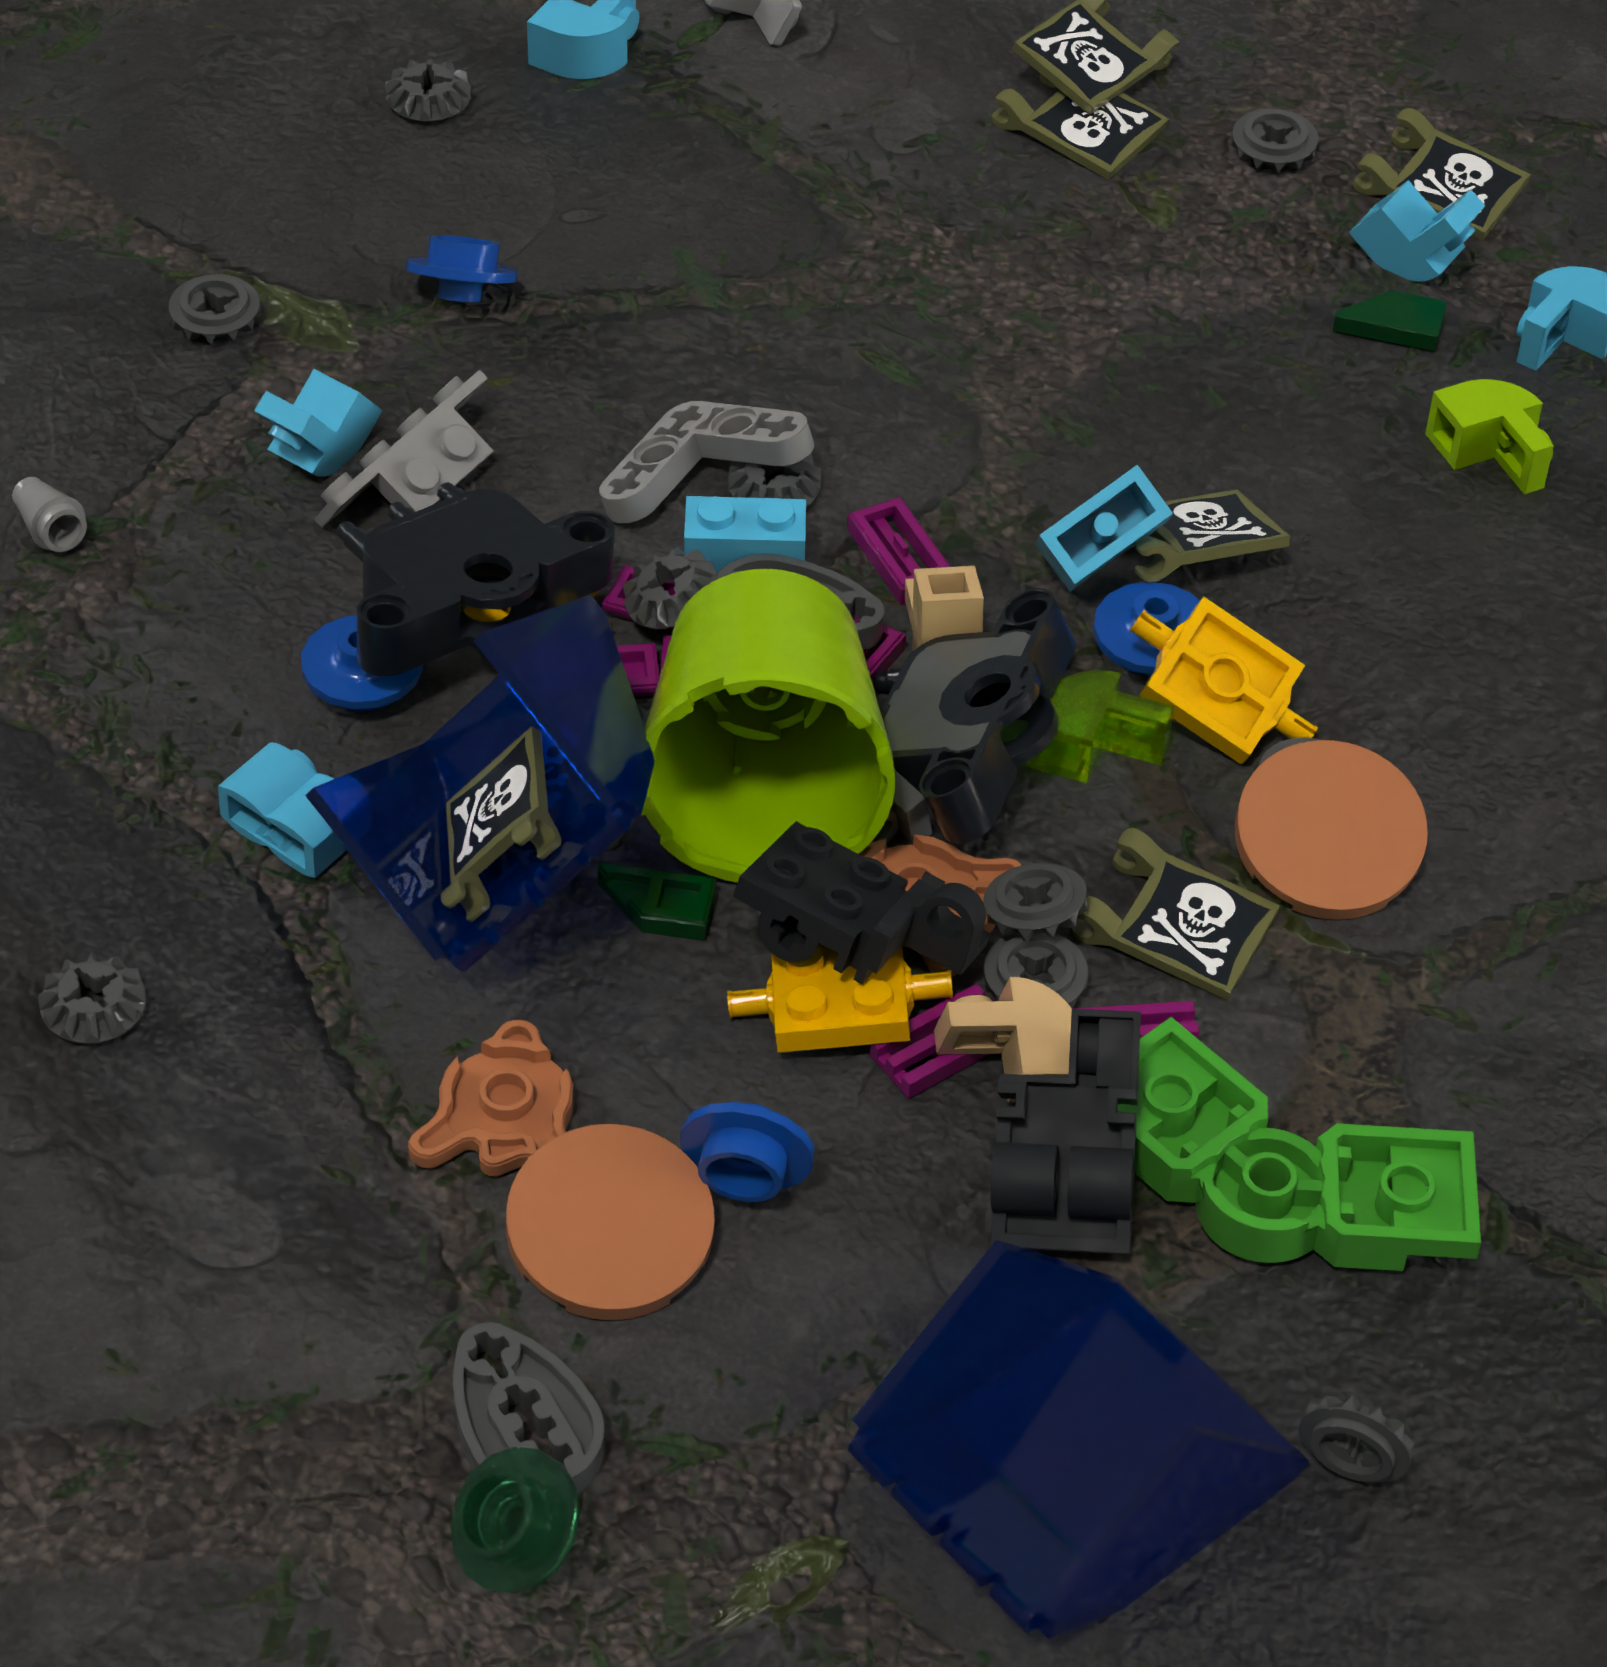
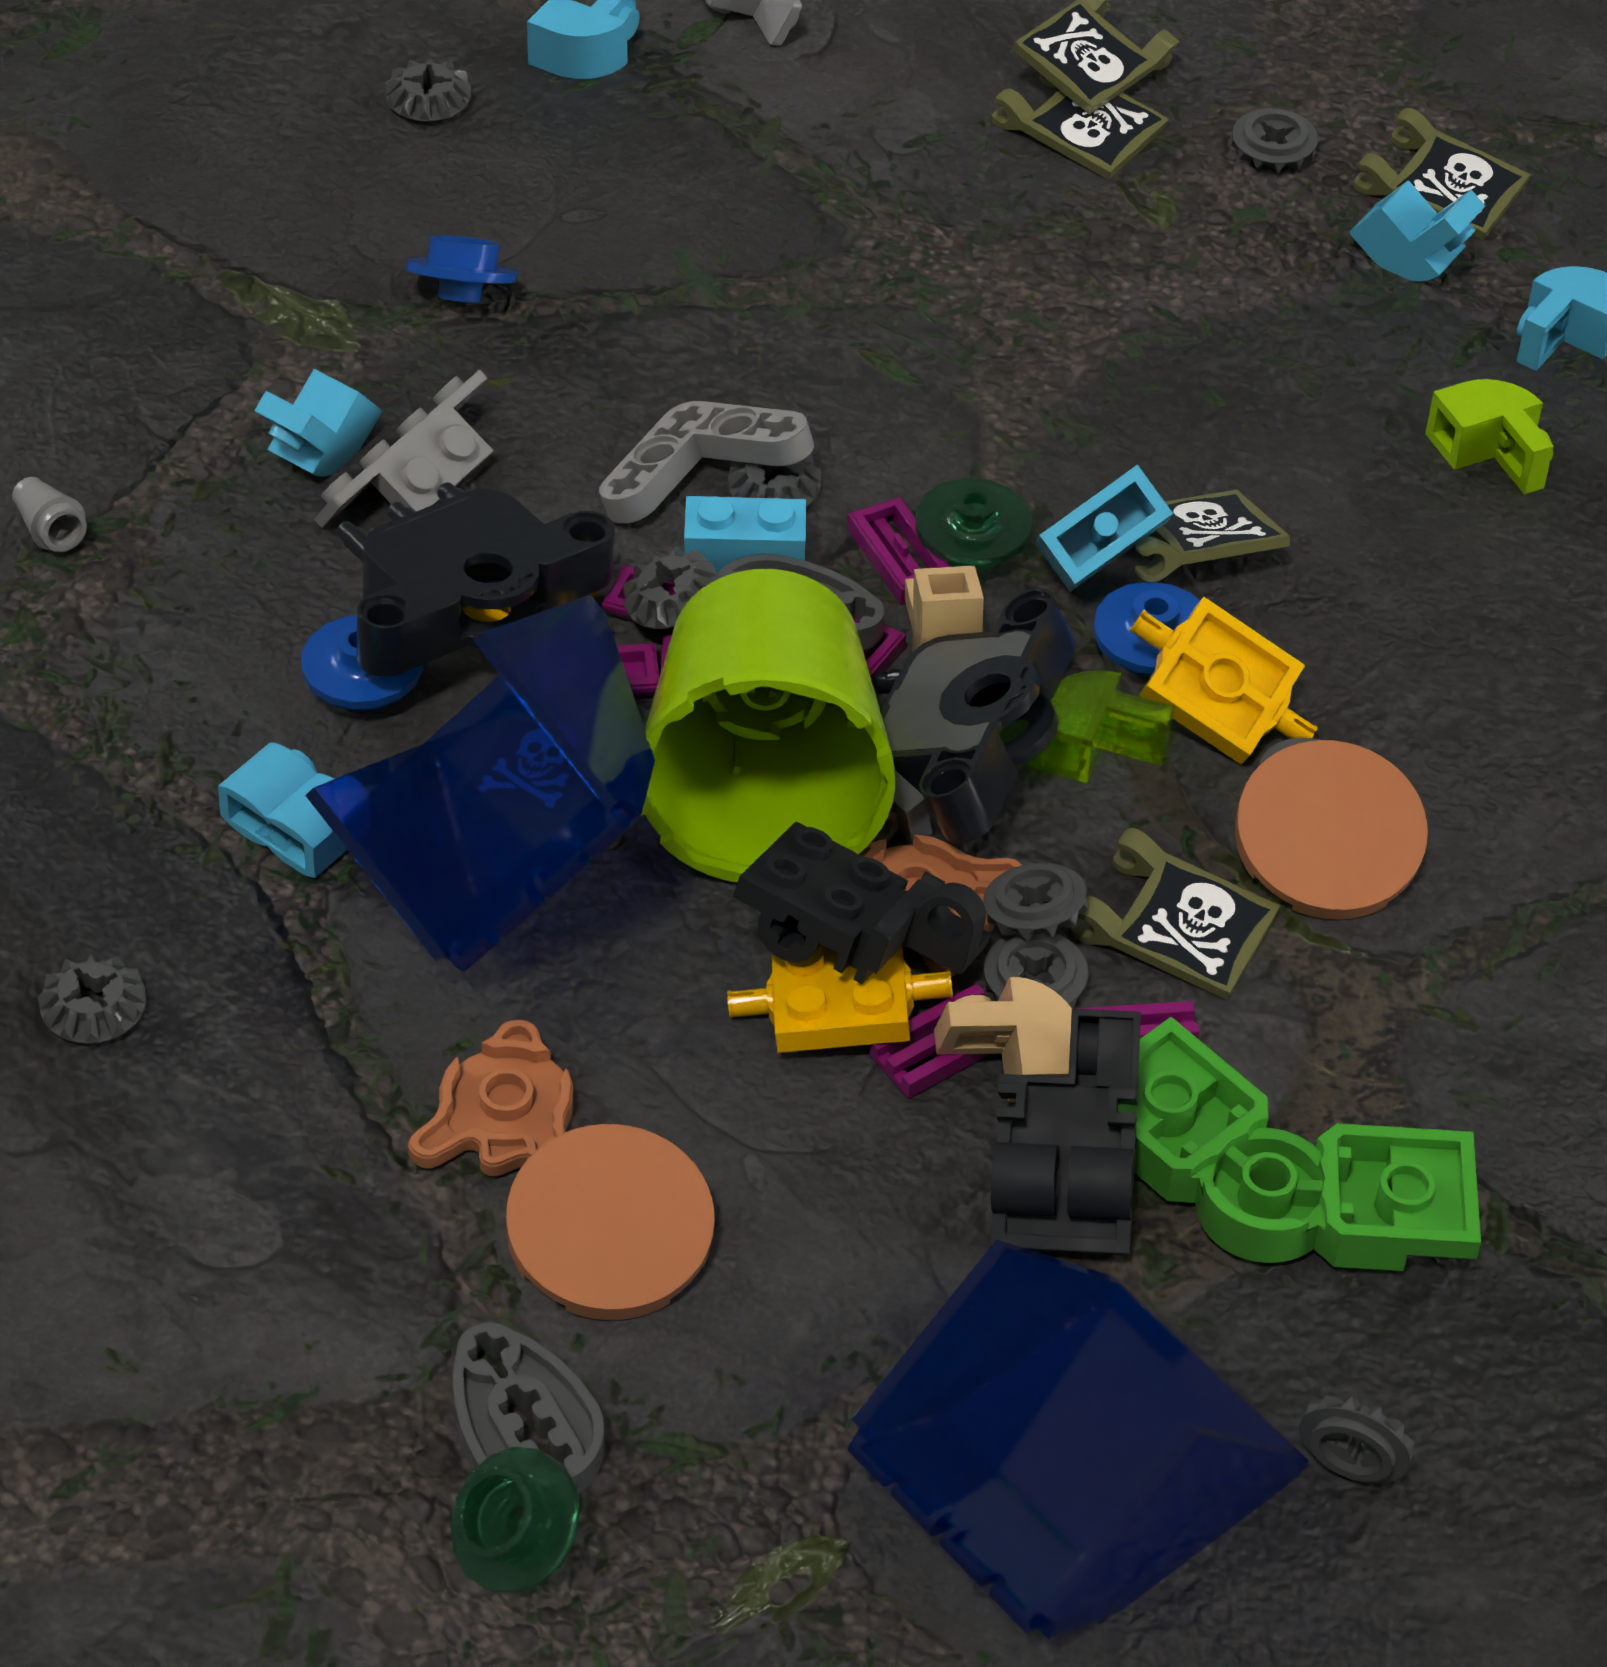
(225, 294): dark grey gear -> none
(493, 813): flag -> none
(661, 900): dark green tile -> none
(746, 1150): blue piece -> none
(973, 523): none -> clear green piece
(1394, 319): dark green tile -> none

